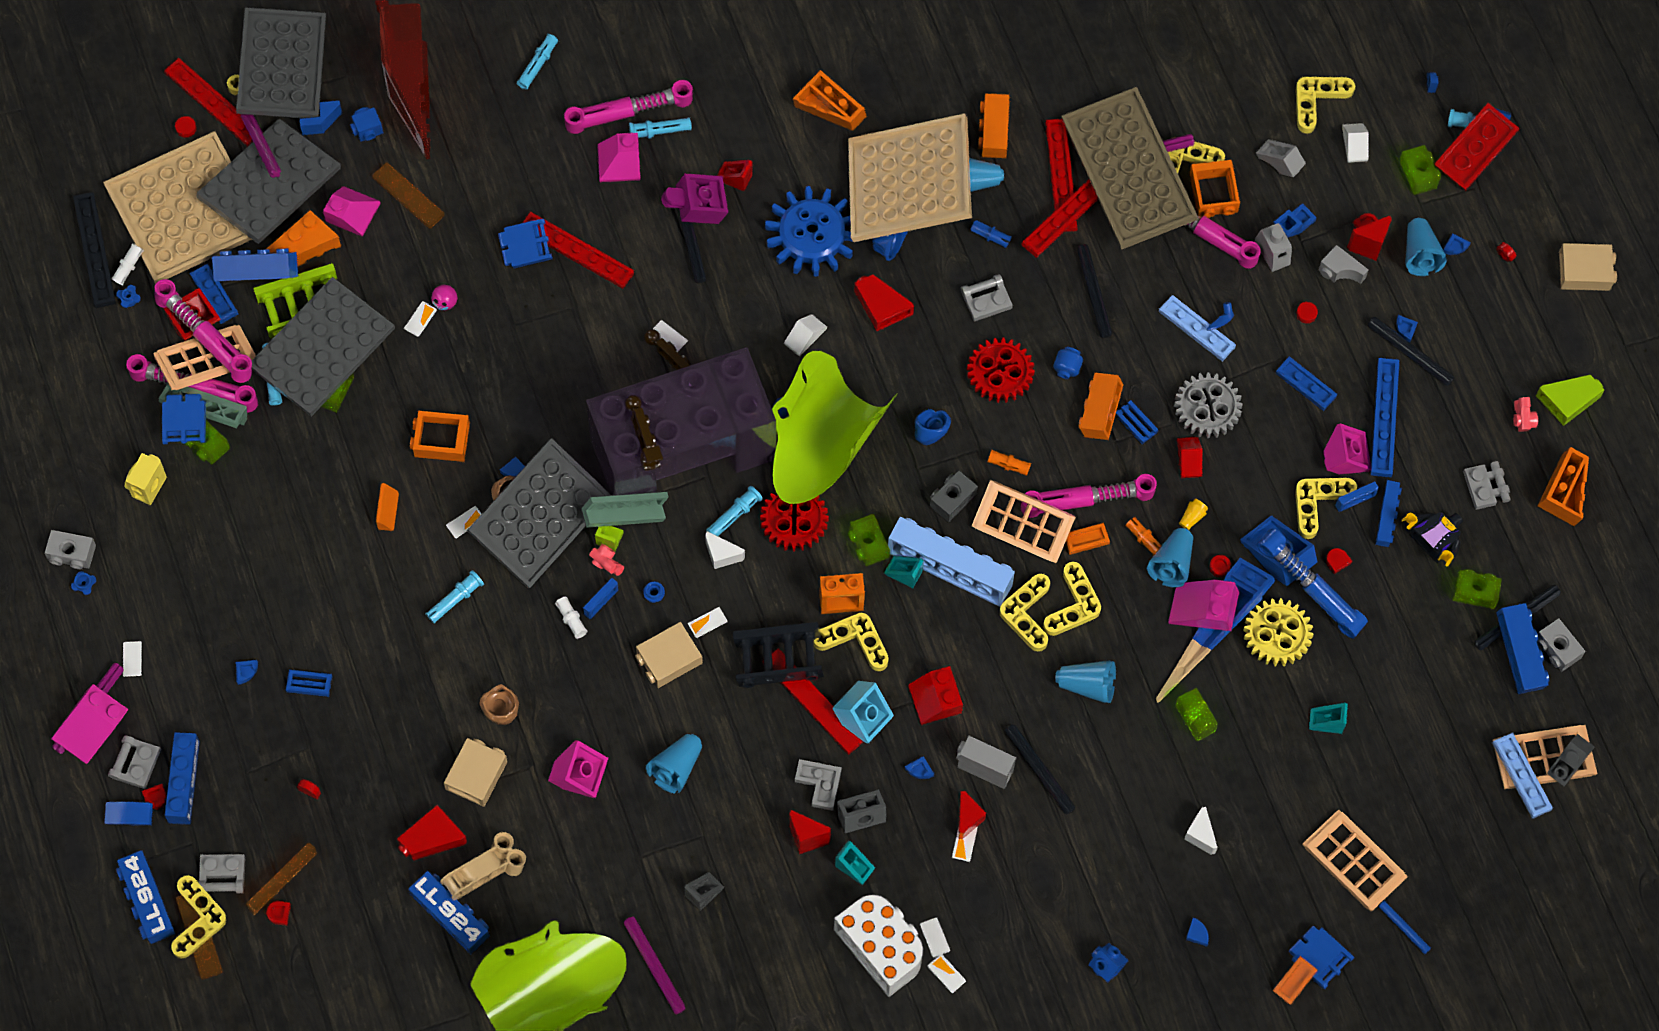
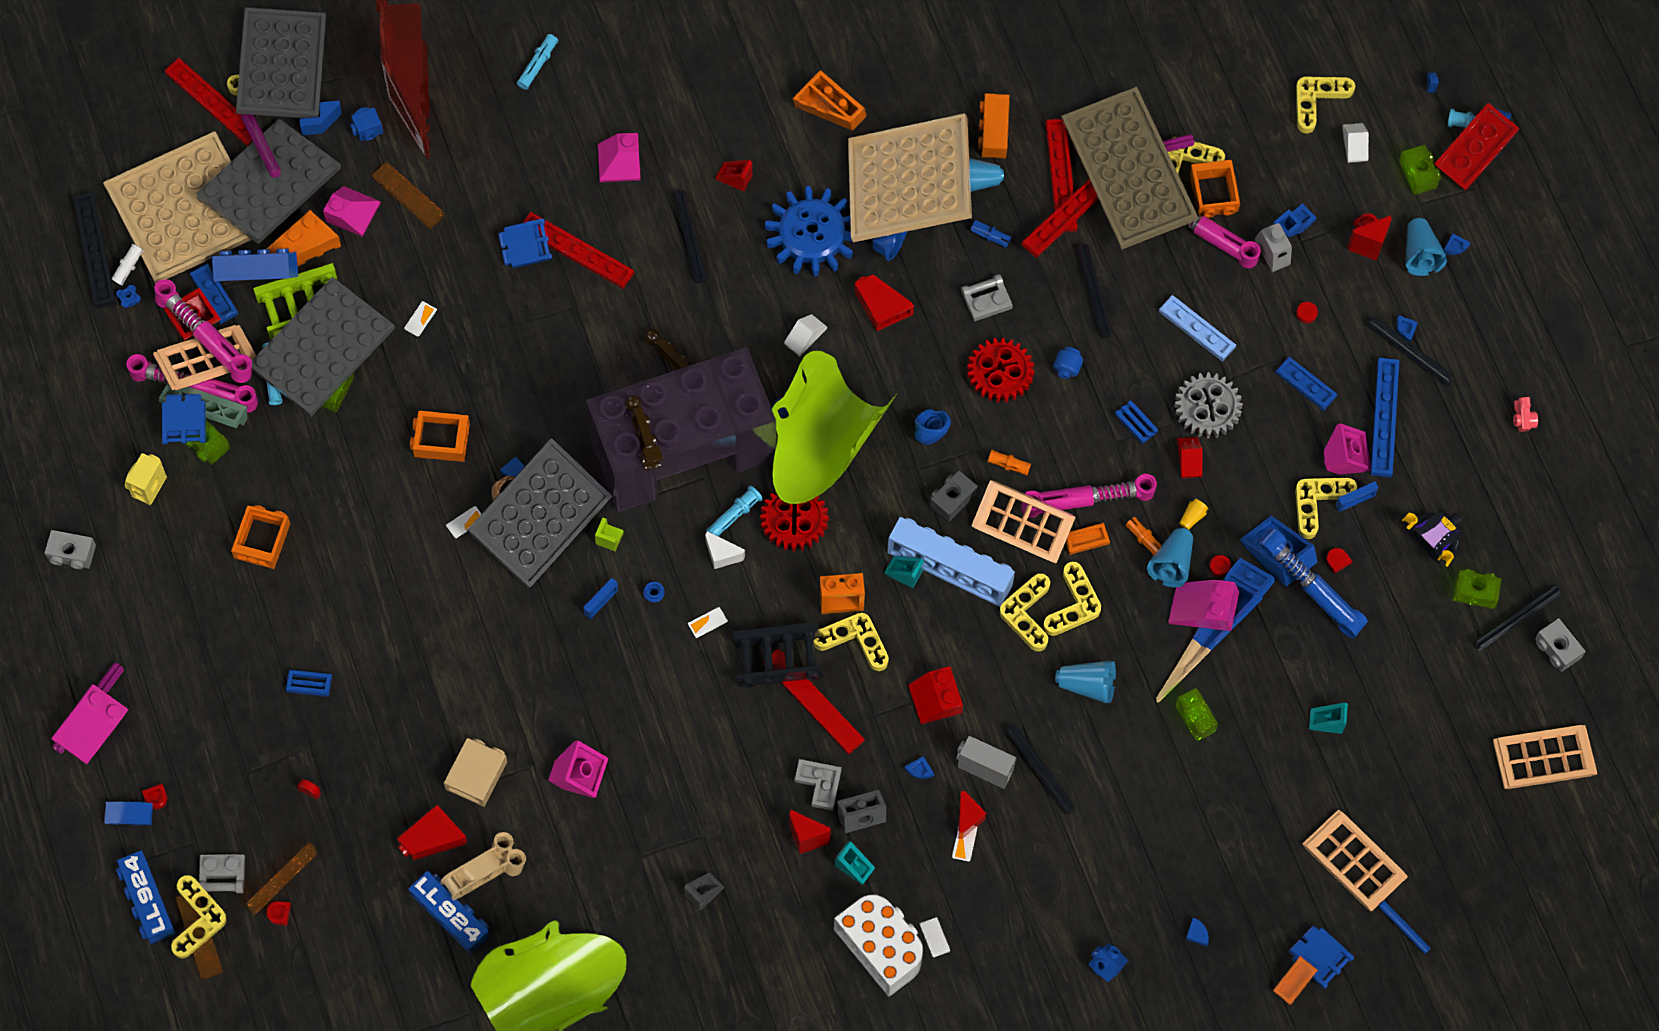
(83, 577): blue plate -> none
(132, 658): white sticker -> none
(141, 764): light grey plate -> none
(182, 778): blue brick -> none
(185, 127): red tile -> none
(245, 670): blue tile -> none
(257, 556): none -> orange window
(387, 508): orange slope -> none
(444, 297): dark pink piece -> none
(461, 591): medium azure pin -> none
(500, 706): medium nougat hair -> none
(571, 617): white pin -> none
(603, 559): coral plate -> none
(624, 509): sand green fence -> none
(626, 107): dark pink piece -> none
(654, 965): magenta axle -> none
(668, 655): tan brick -> none
(670, 334): white sticker -> none
(675, 763): dark azure cone -> none
(684, 124): medium azure pin -> none
(698, 198): magenta brick -> none
(863, 710): medium azure slope -> none
(869, 528): clear neon green brick -> none
(946, 973): white sticker -> none
(1101, 406): orange brick -> none
(1201, 833): white slope -> none
(1223, 319): blue bar -> none
(1272, 649): light yellow gear -> none
(1282, 157): light grey arch -> none
(1341, 265): light grey arch -> none
(1388, 513): blue piece -> none
(1480, 486): light grey plate -> none
(1506, 252): red tile -> none
(1522, 648): blue brick -> none
(1522, 775): light blue tile -> none
(1566, 487): orange wedge -> none
(1570, 397): lime slope -> none
(1570, 760): dark grey slope -> none
(1587, 267): tan brick -> none

